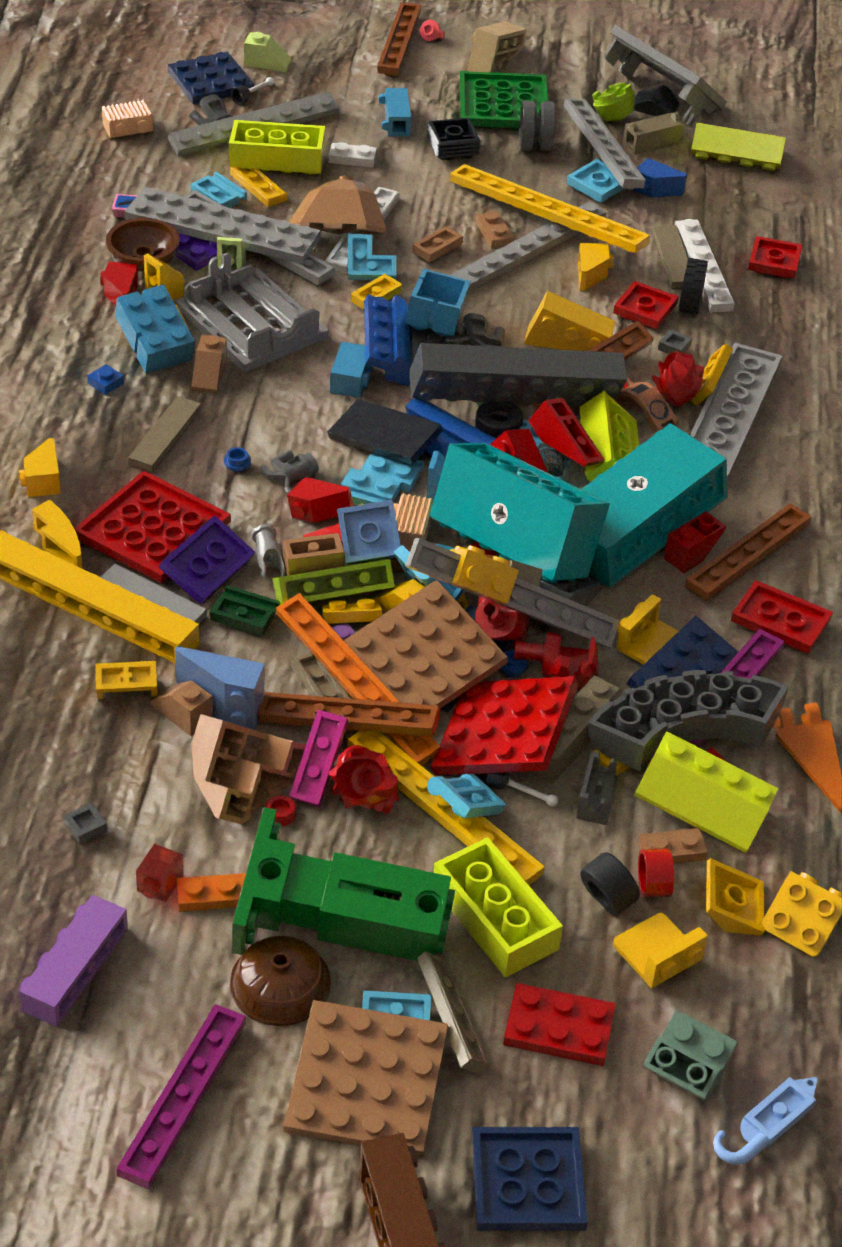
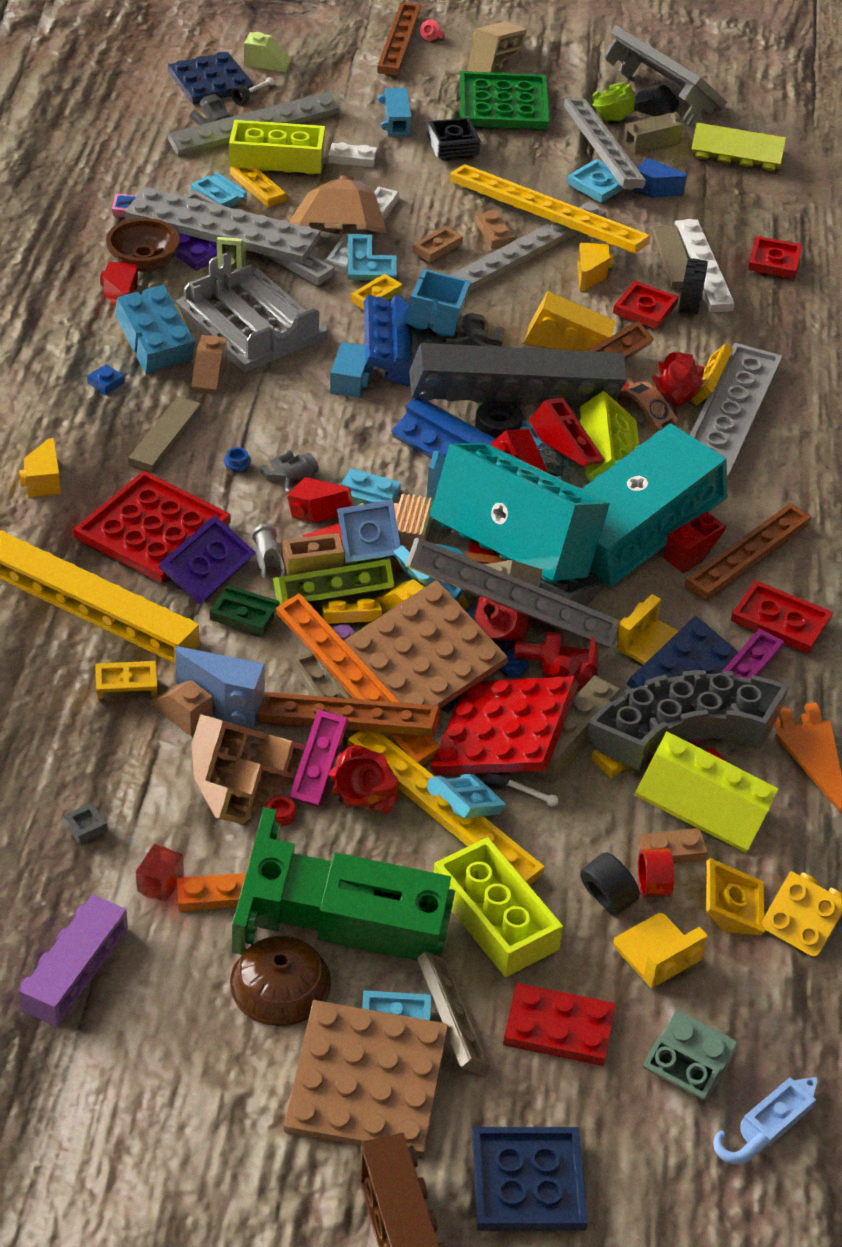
(57, 533): yellow slope -> none
(127, 119): light nougat brick -> none
(154, 593): light grey tile -> none
(160, 273): yellow slope -> none
(181, 1097): magenta plate -> none
(385, 431): black tile -> none
(394, 470): medium azure plate -> none
(484, 575): yellow bracket -> none
(537, 126): dark grey wheel -> none
(597, 791): dark grey hinge -> none
(674, 342): dark grey plate -> none

